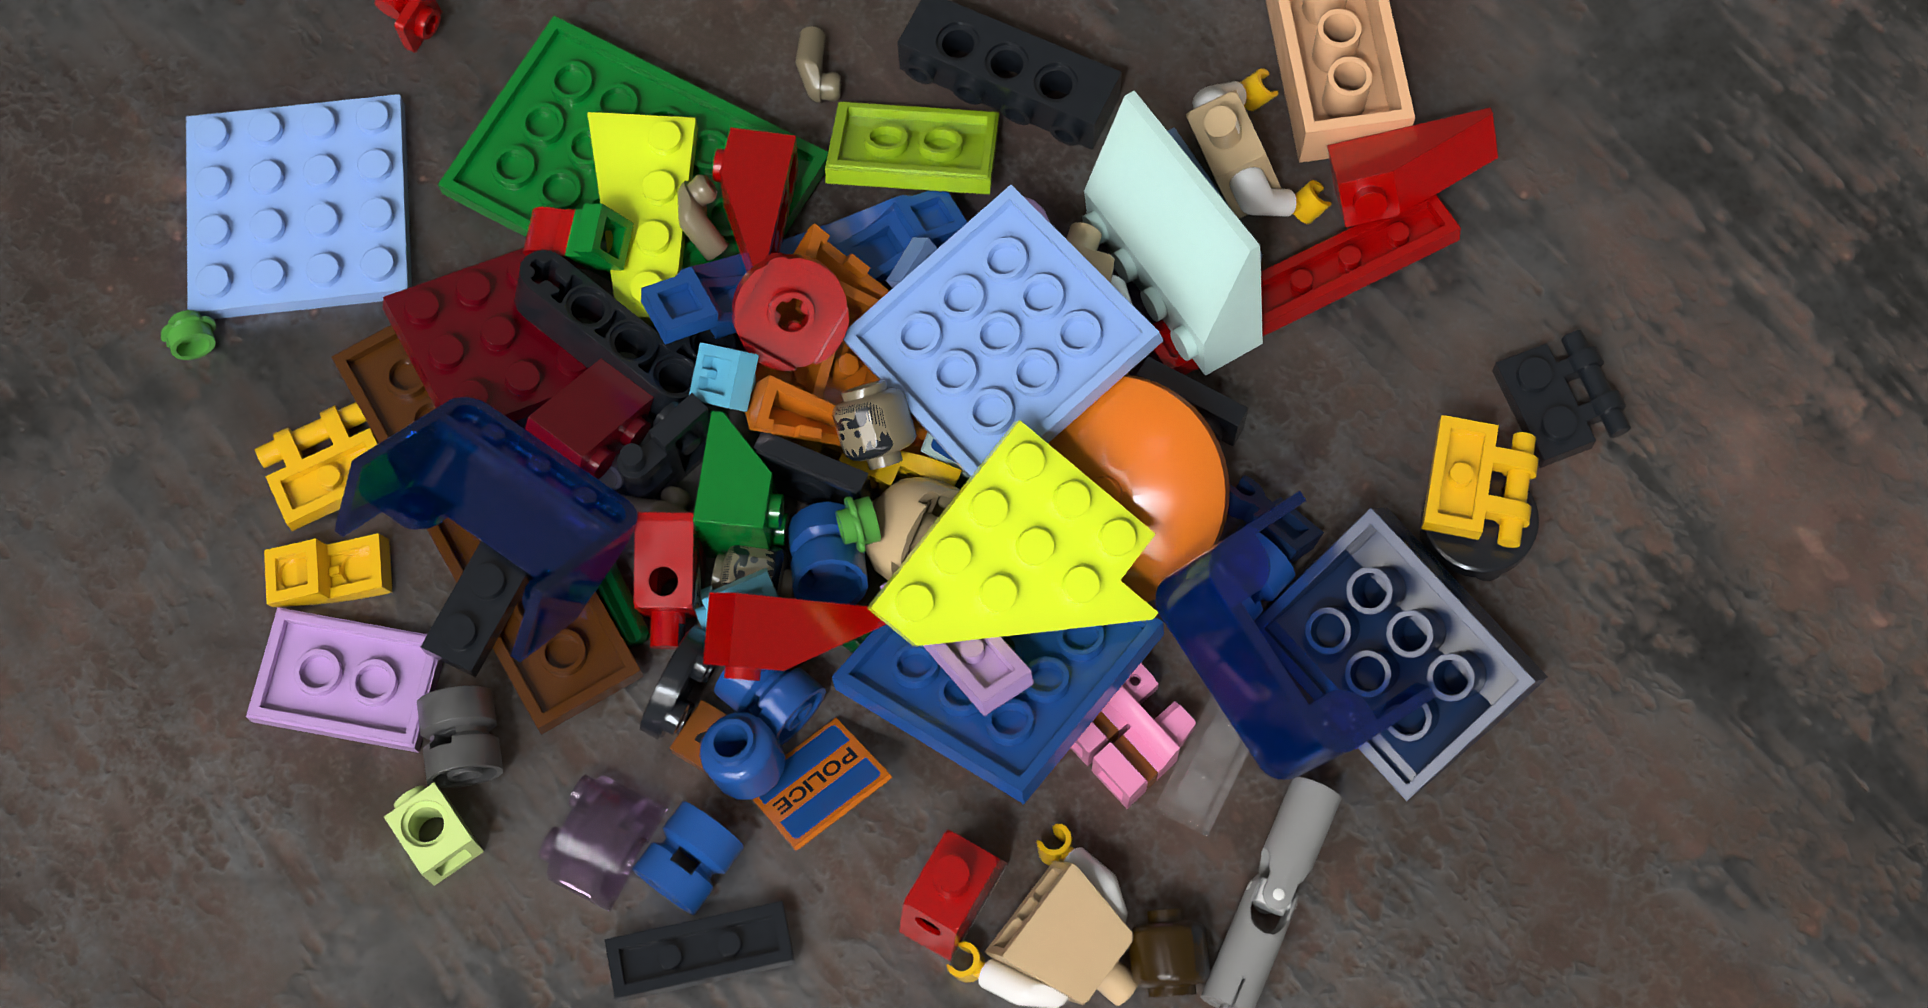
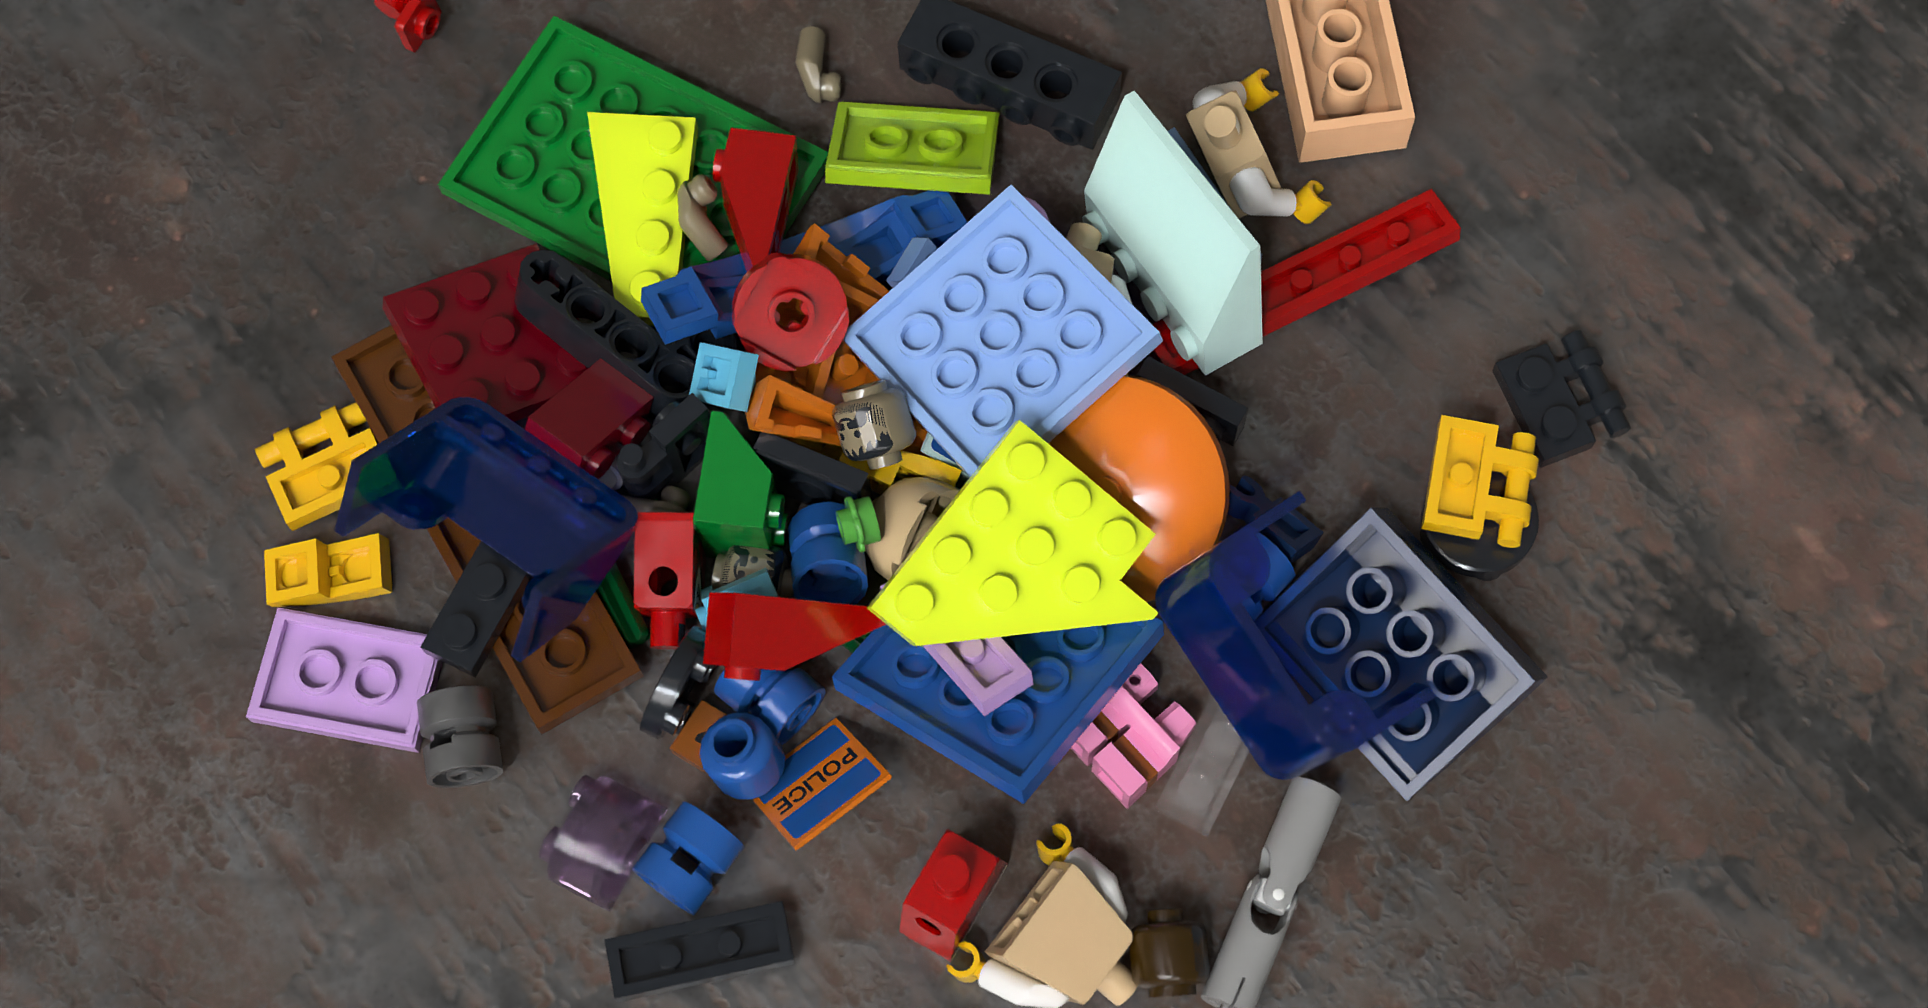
(189, 335): bright green plate -> none
(297, 207): light blue plate -> none
(449, 850): yellowish green brick -> none
(578, 235): green leg -> none
(1405, 166): red slope -> none

